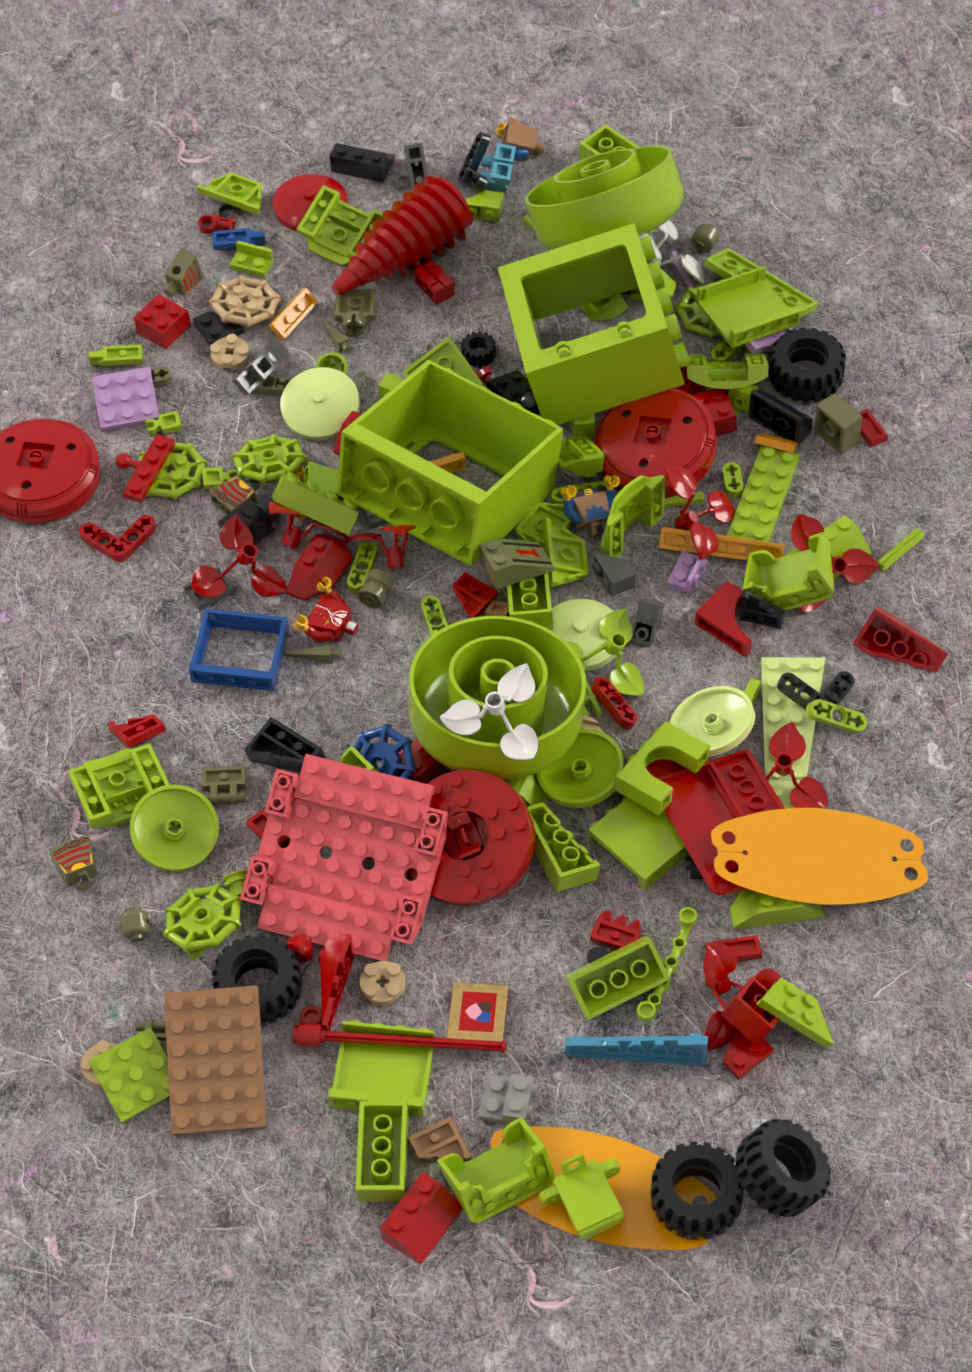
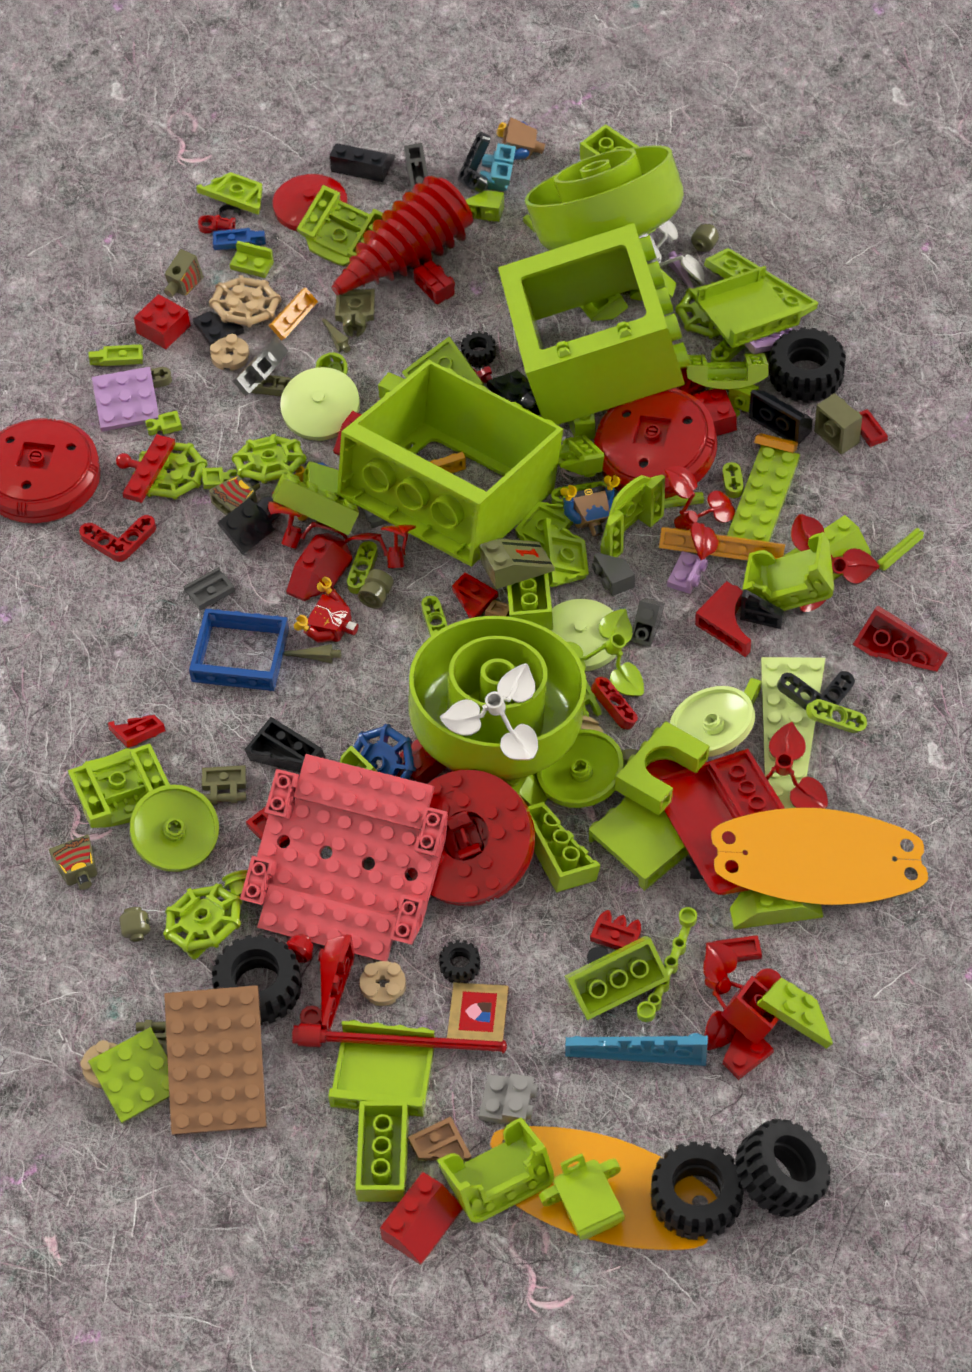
(238, 536): red plant -> none
(459, 973): none -> black tyre

